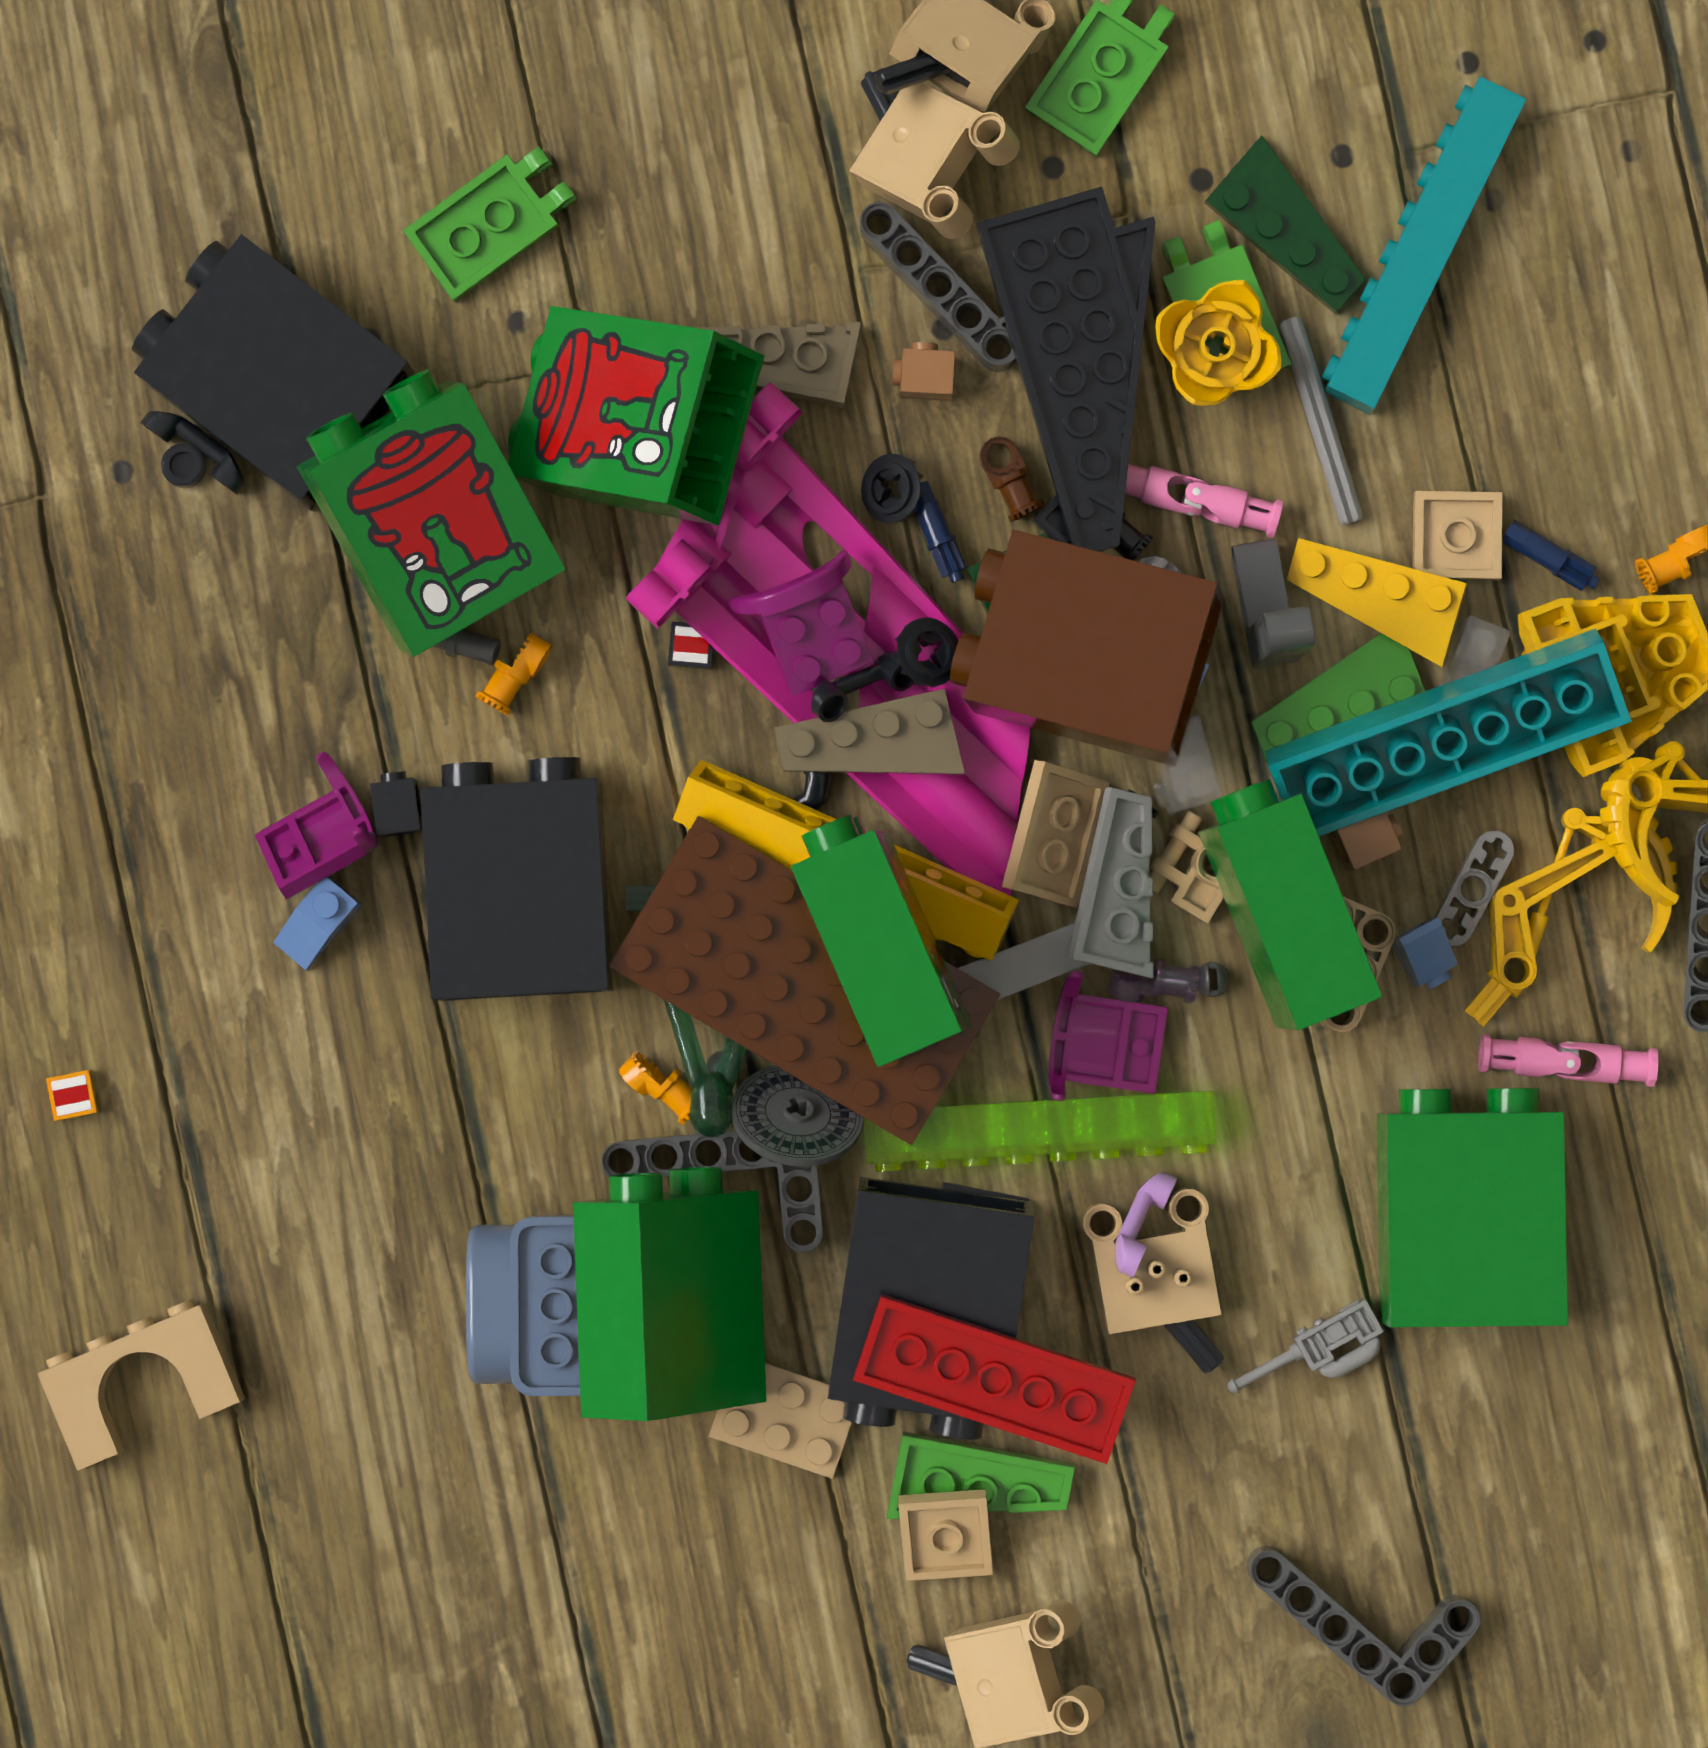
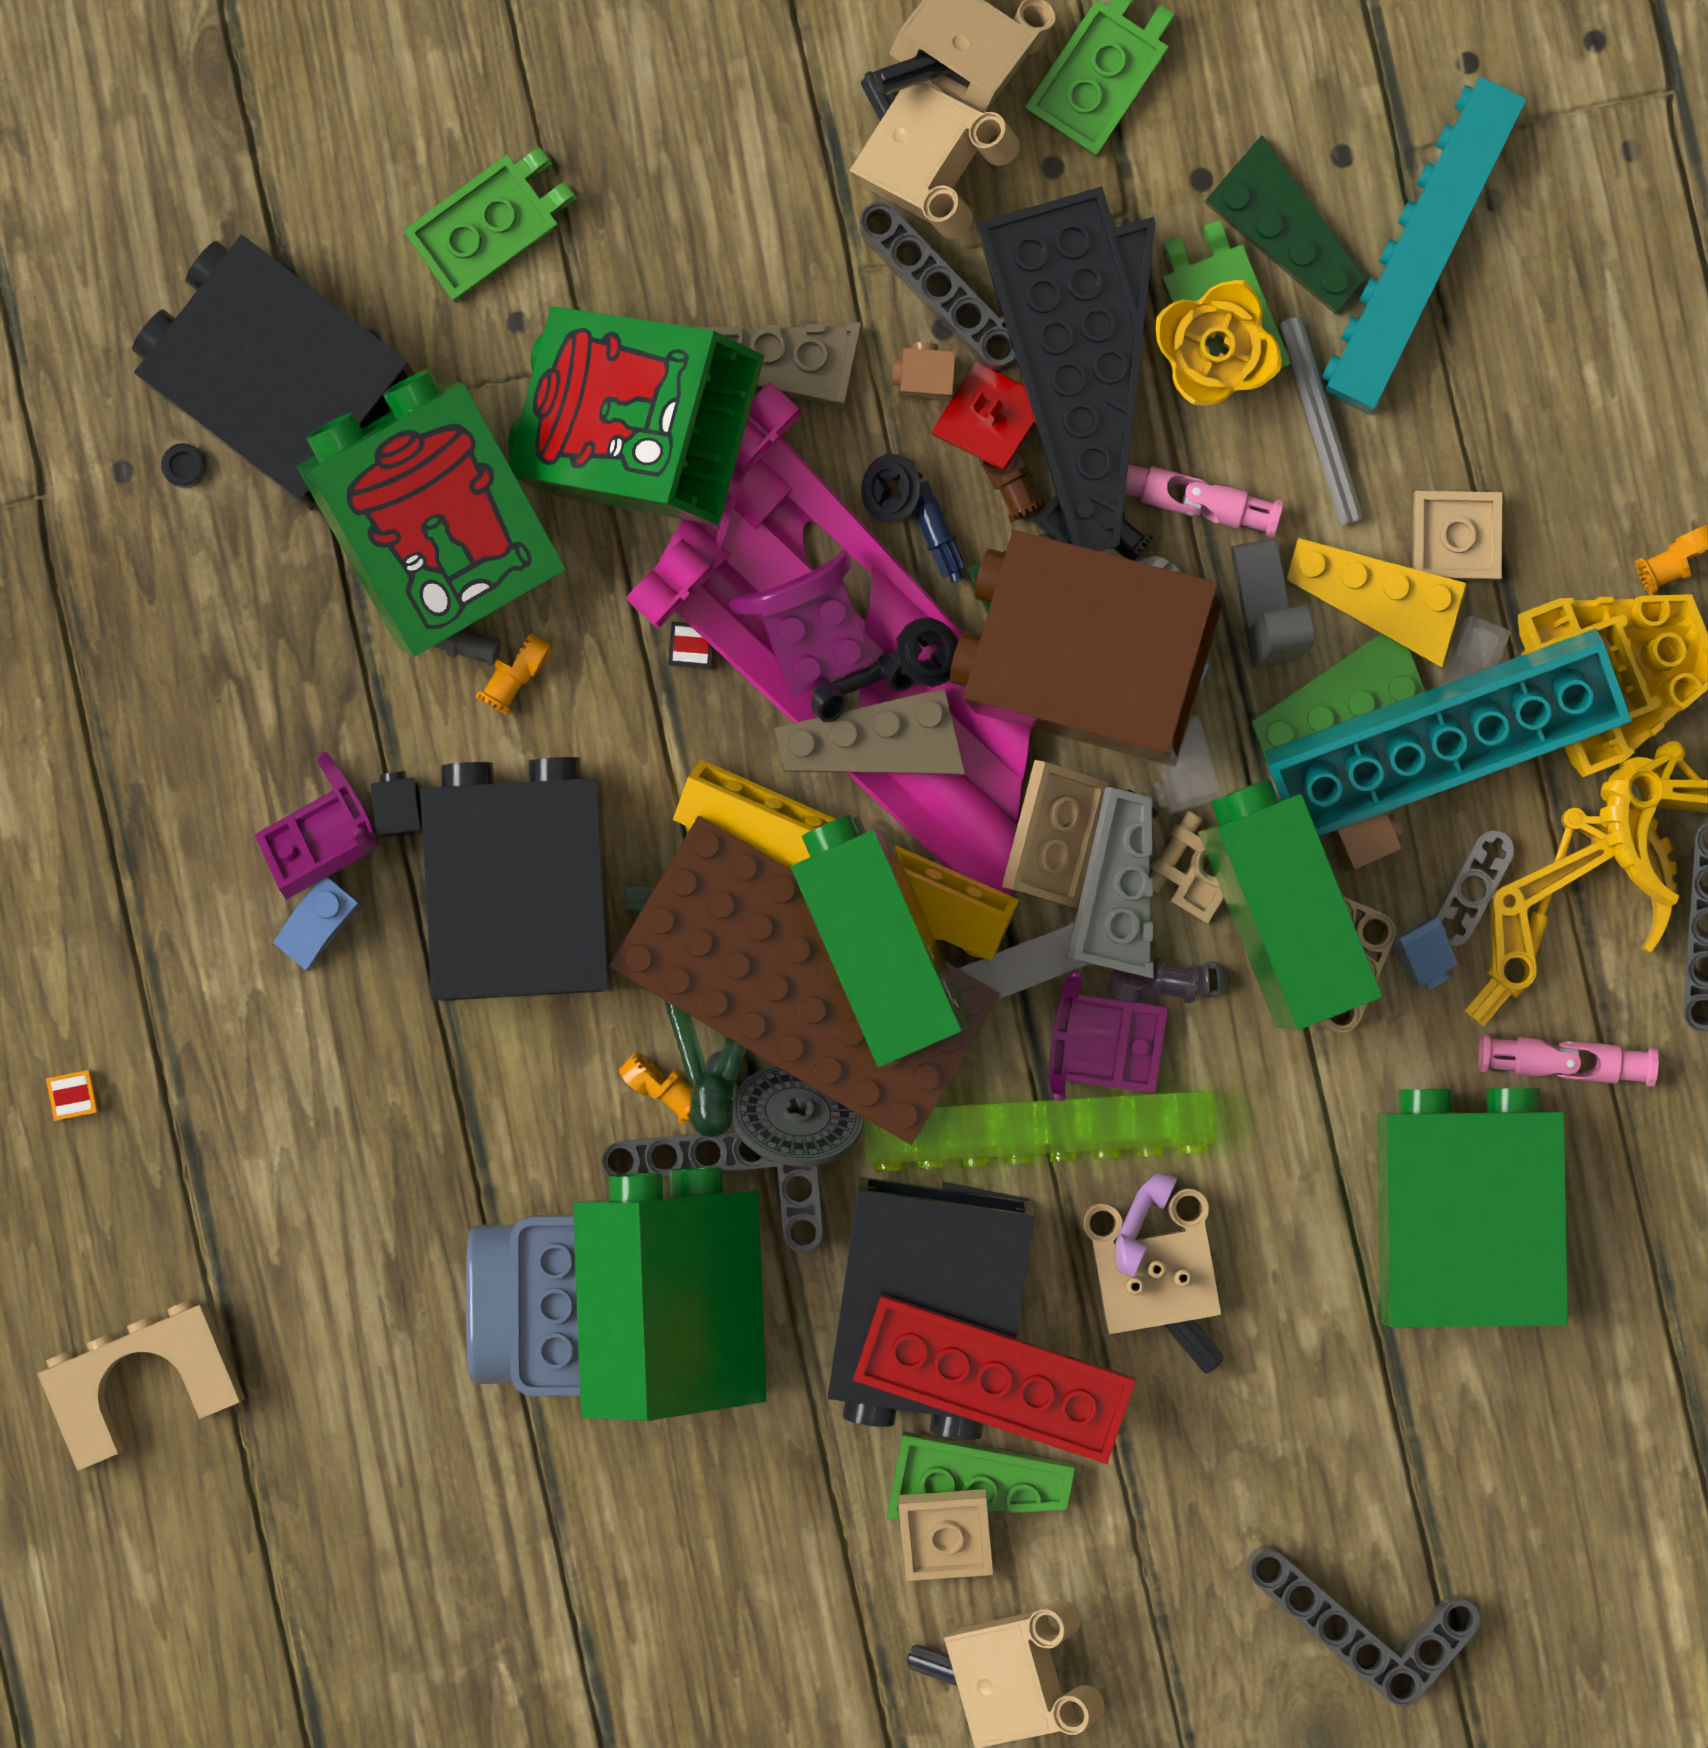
(166, 425): black bar -> none
(792, 1426): tan plate -> none
(816, 789): black arm -> none
(987, 417): none -> red piece
(1326, 1335): light grey piece -> none
(1551, 556): dark blue piece -> none

